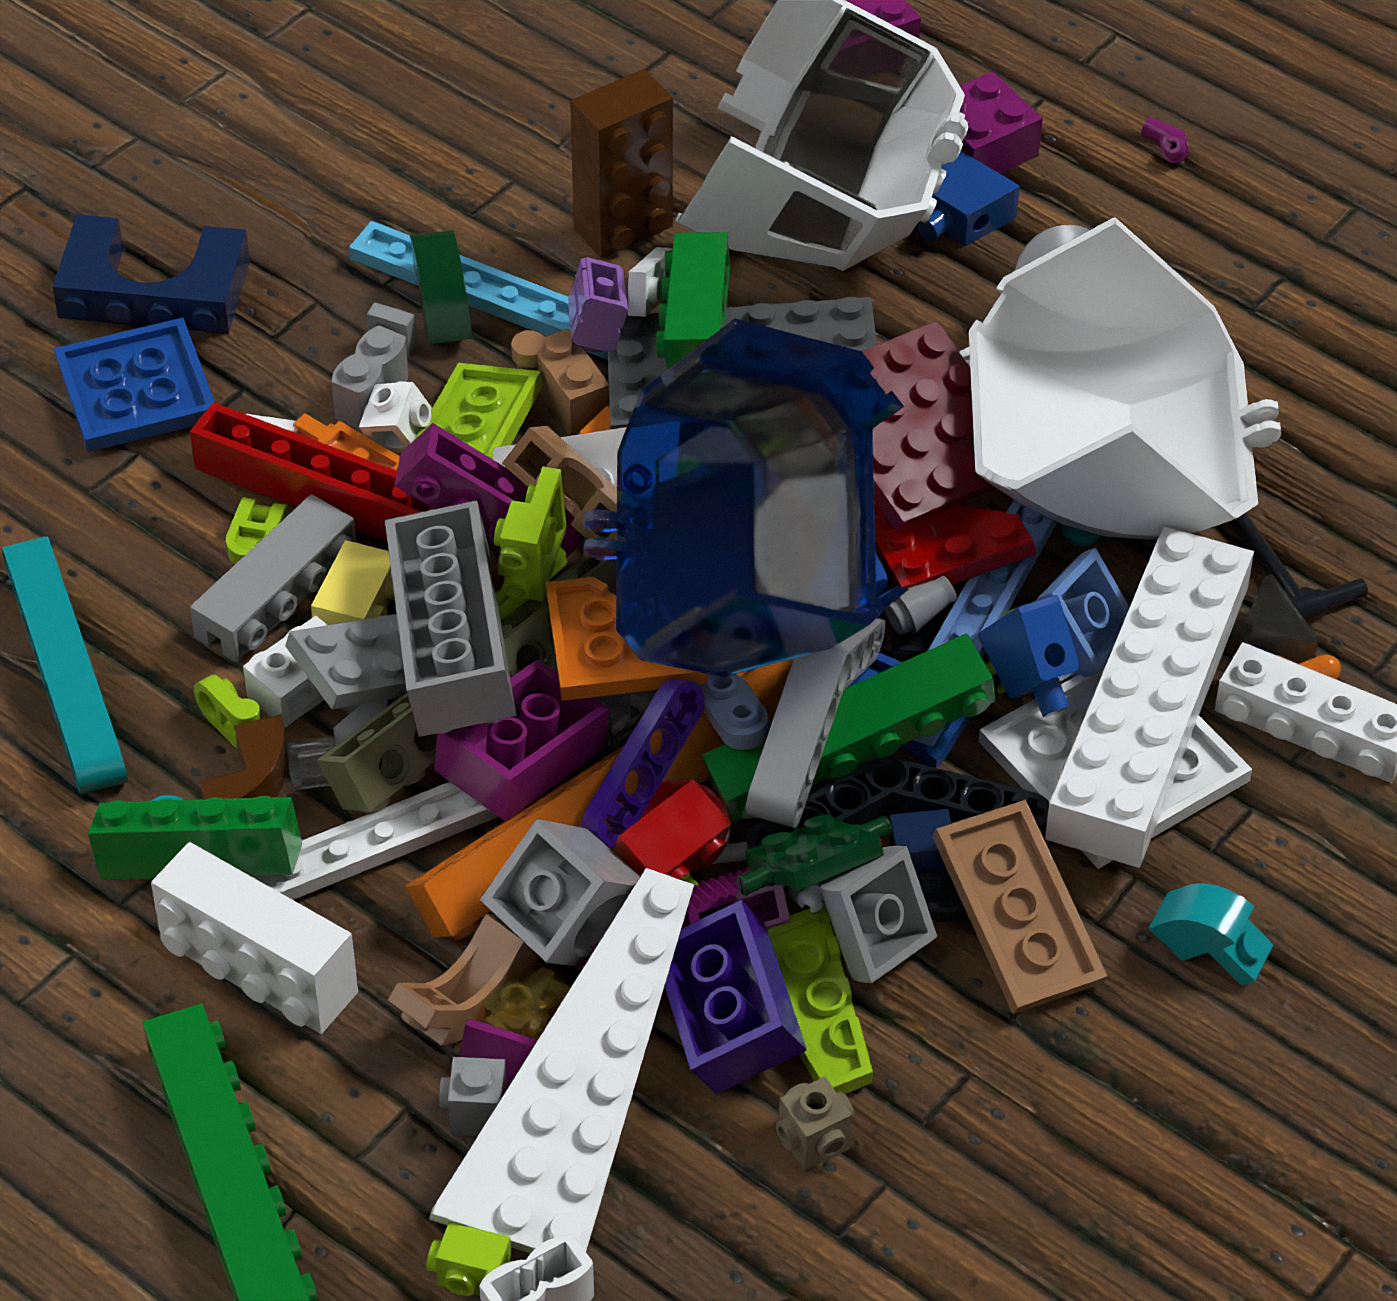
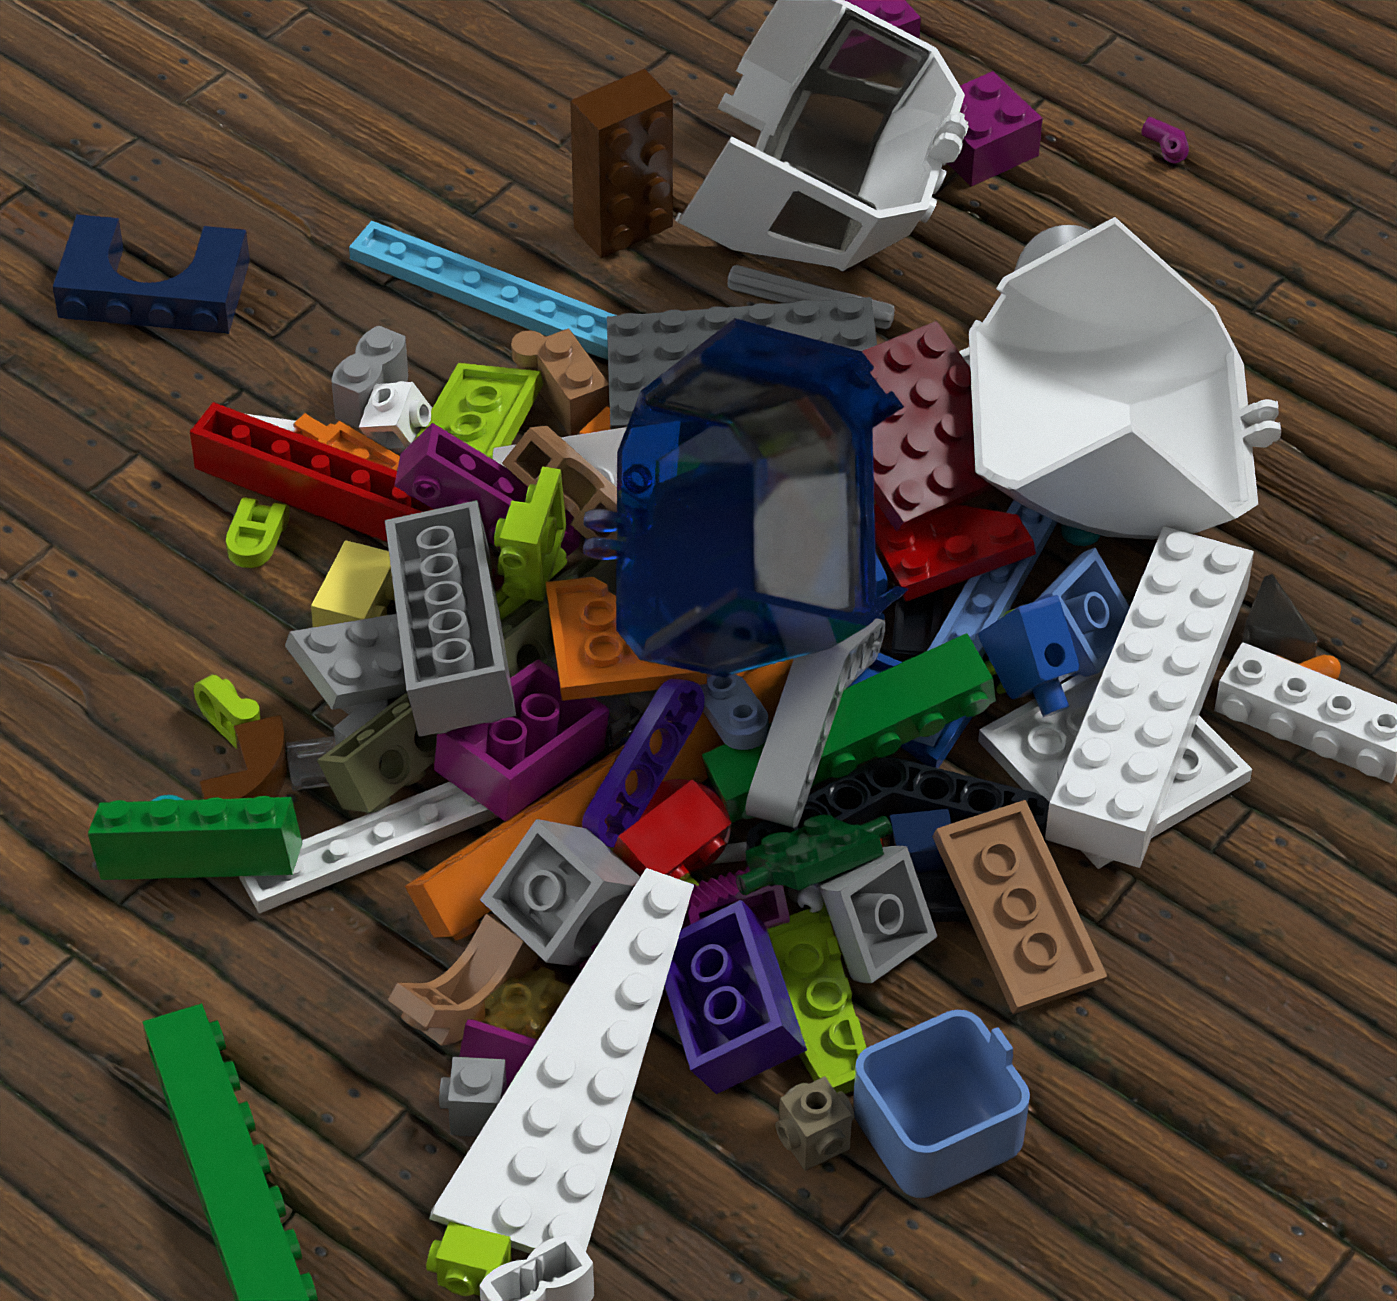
(64, 666): teal beam -> none
(134, 384): blue plate -> none
(255, 938): white brick -> none
(272, 578): light grey brick -> none
(279, 682): white brick -> none
(394, 320): light grey plate -> none
(441, 287): dark green brick -> none
(597, 305): medium lavender brick -> none
(646, 283): white plate -> none
(693, 293): green brick -> none
(791, 291): none -> light grey axle
(920, 605): light grey cone -> none
(941, 1102): none -> medium blue piece
(970, 202): blue torso -> none
(1214, 922): teal brick -> none
(1306, 600): black bar -> none

